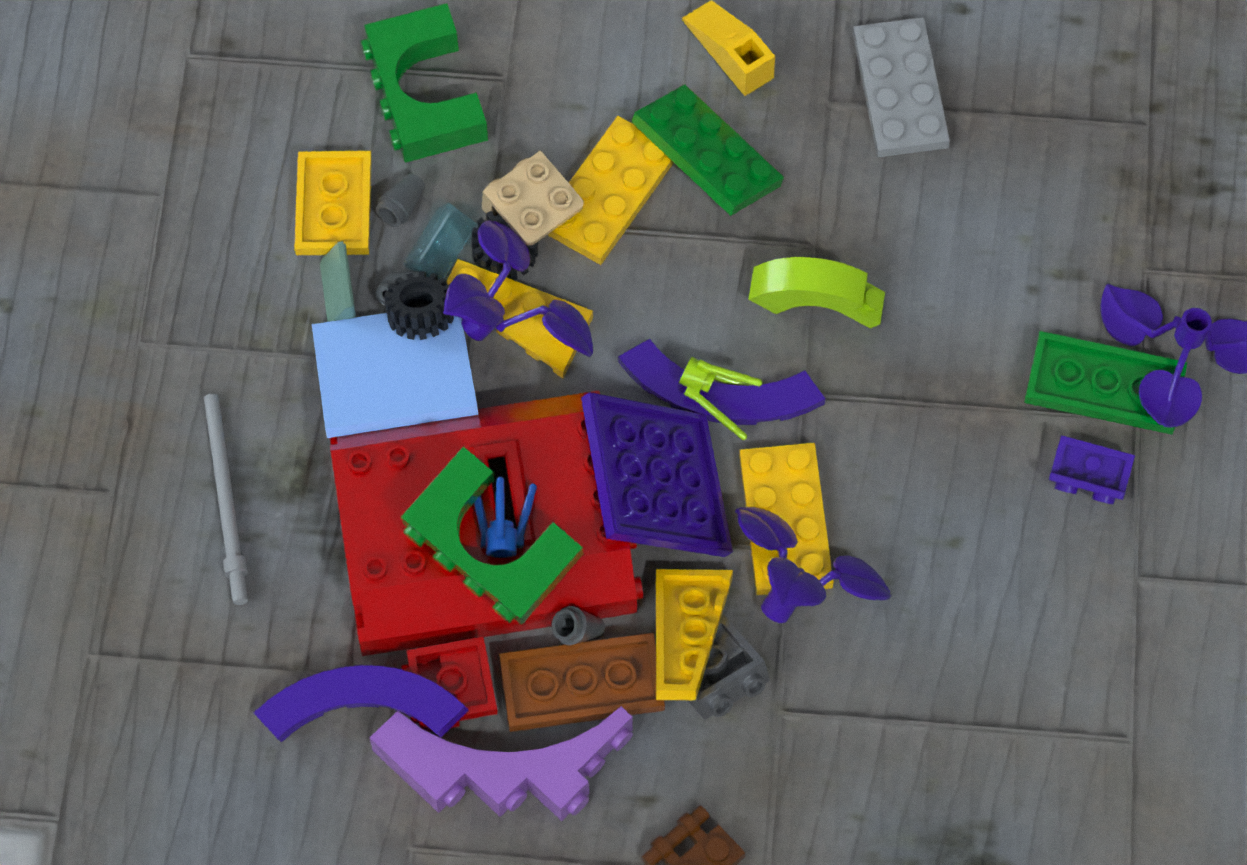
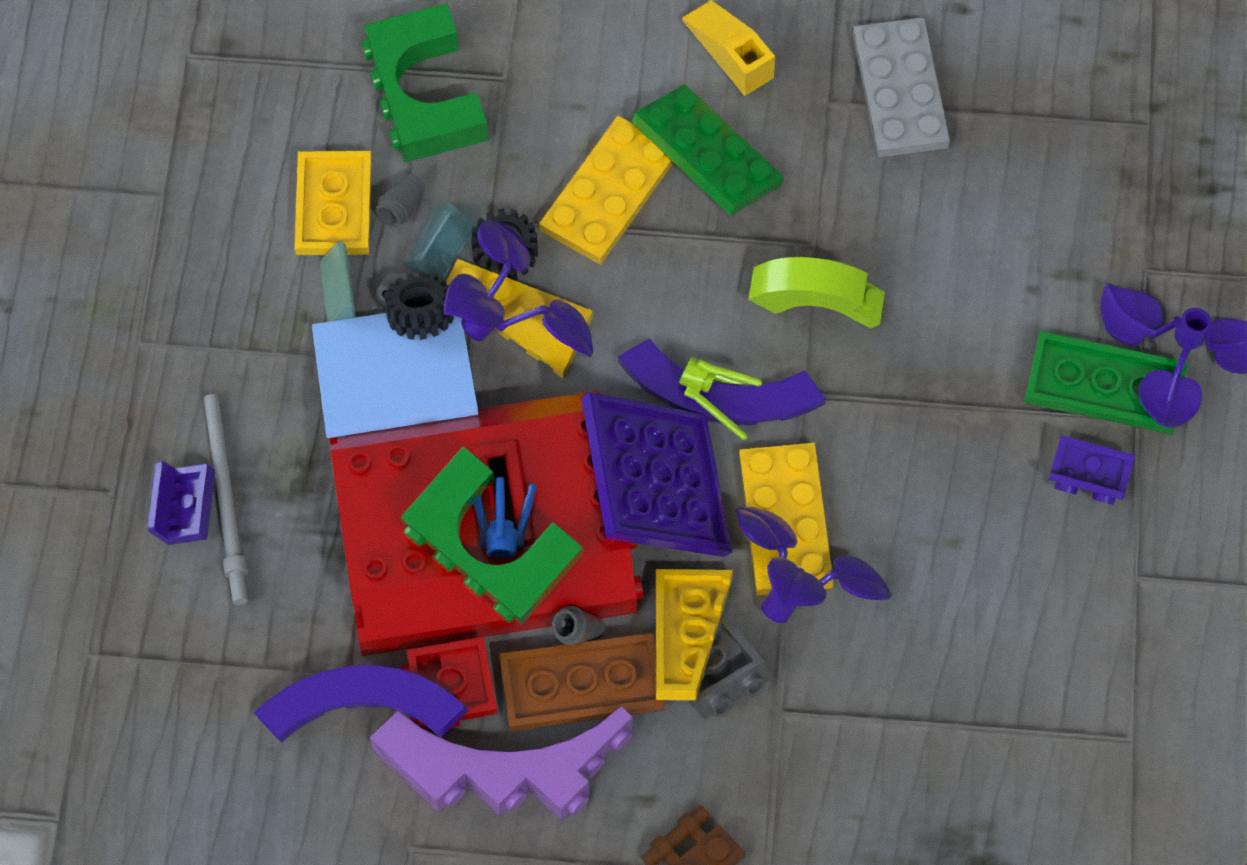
(181, 503): none -> dark purple bracket
(532, 198): tan bracket -> none

